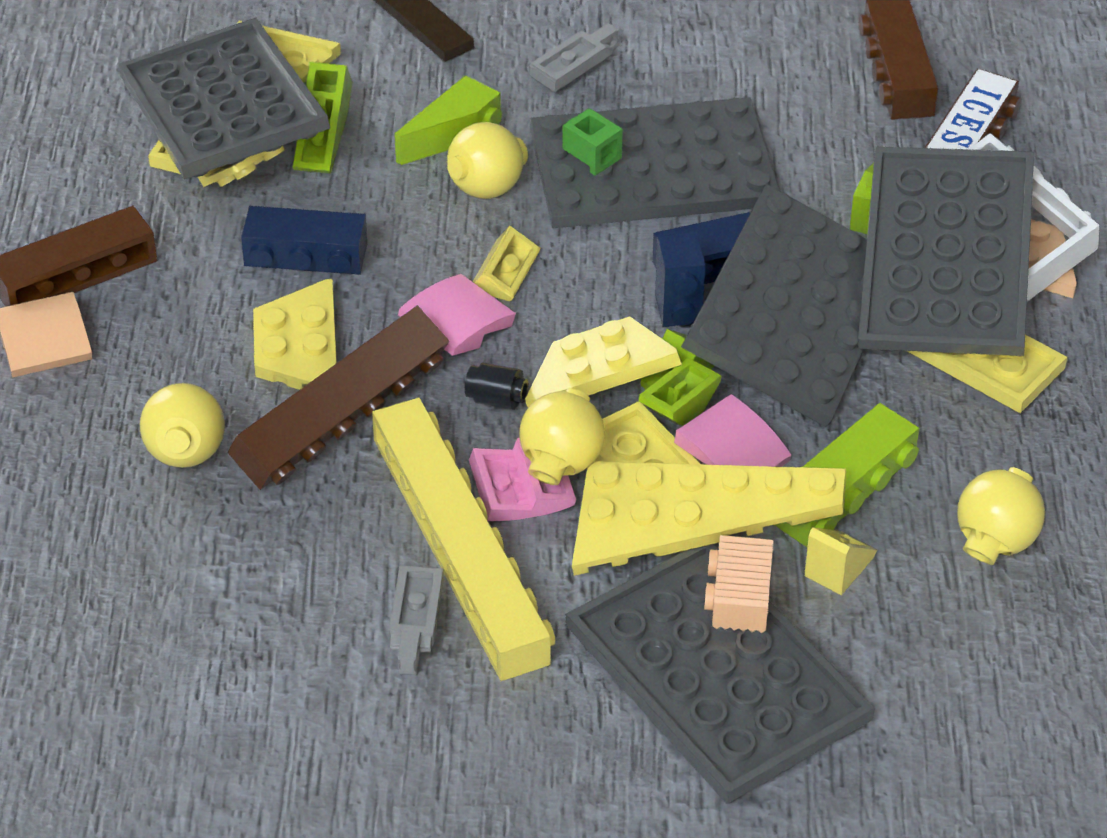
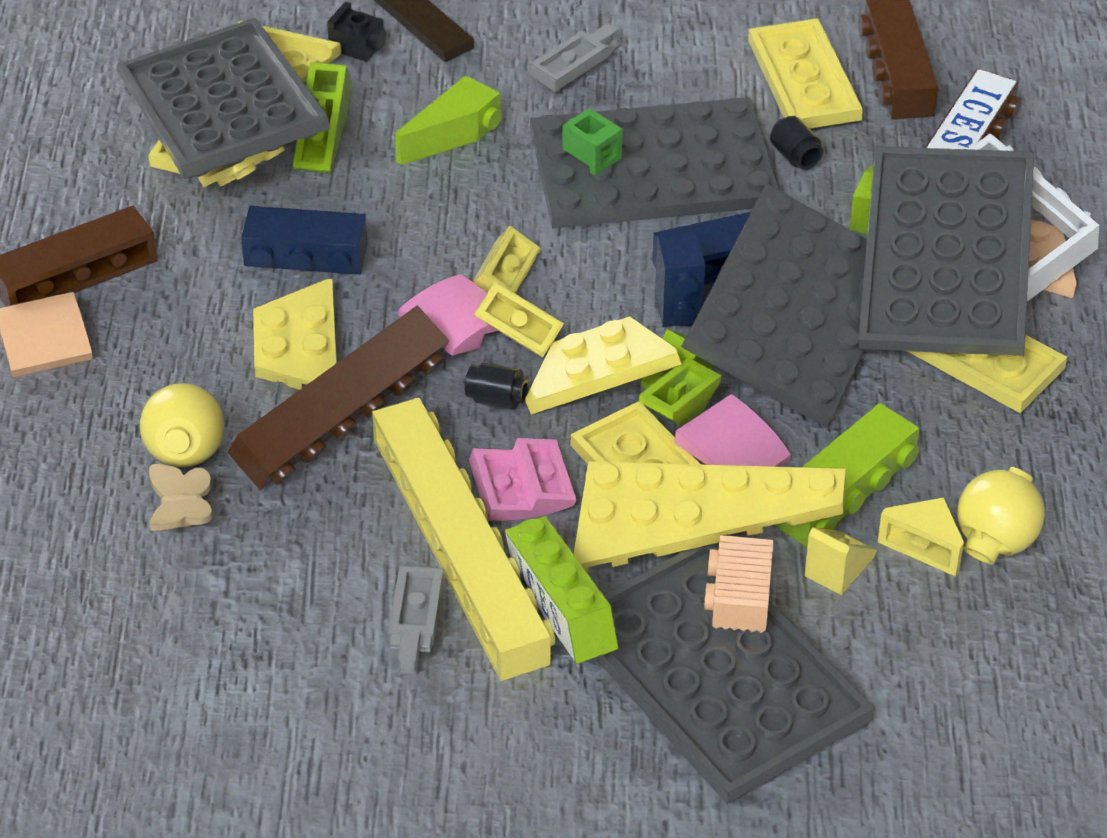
(180, 496): none -> tan animal
(356, 32): none -> black brick
(486, 160): light yellow brick -> none
(518, 319): none -> light yellow slope
(561, 435): light yellow brick -> none
(562, 589): none -> lime brick
(796, 142): none -> black brick
(805, 73): none -> light yellow plate
(924, 533): none -> light yellow slope

